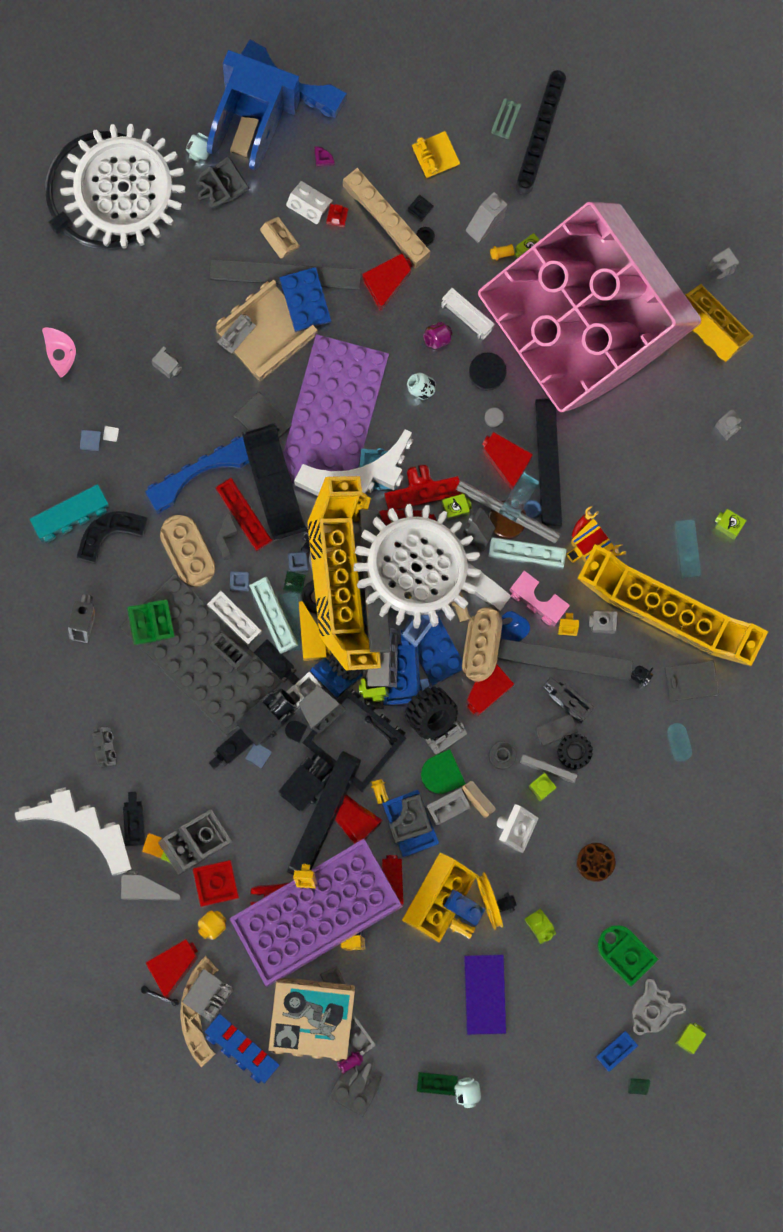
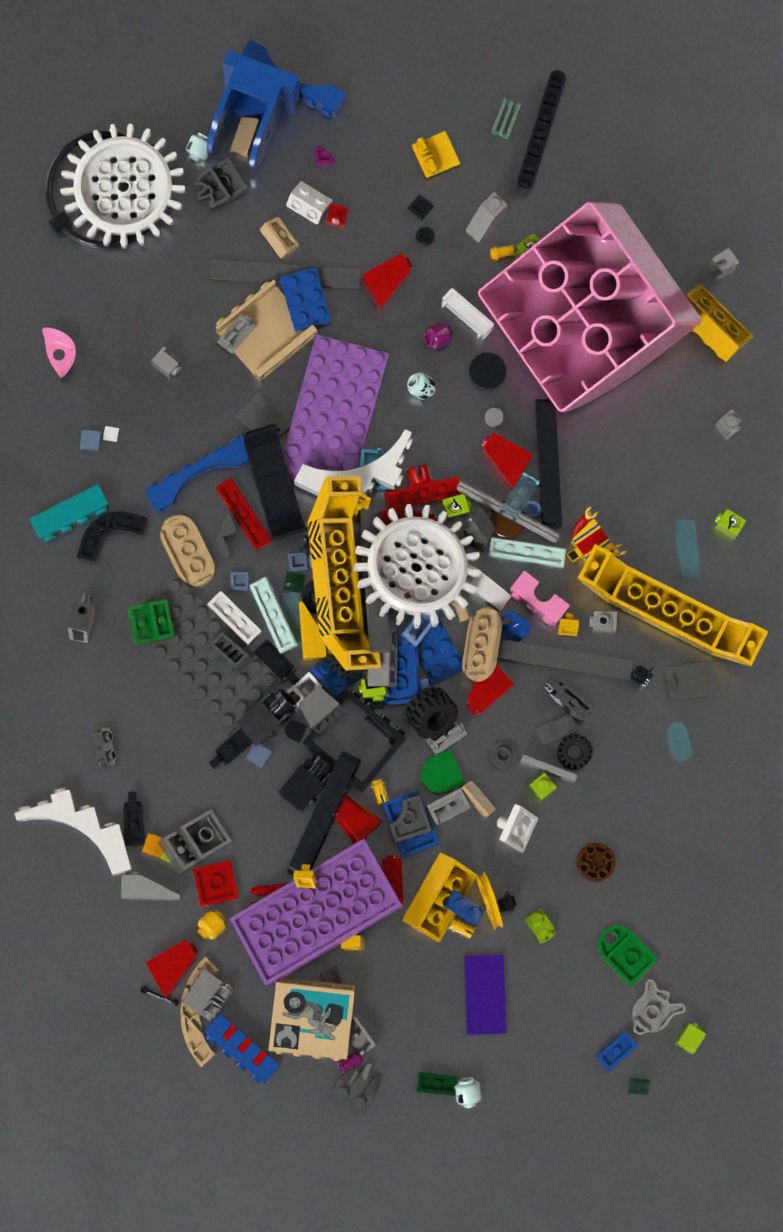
(368, 196): tan arch -> none

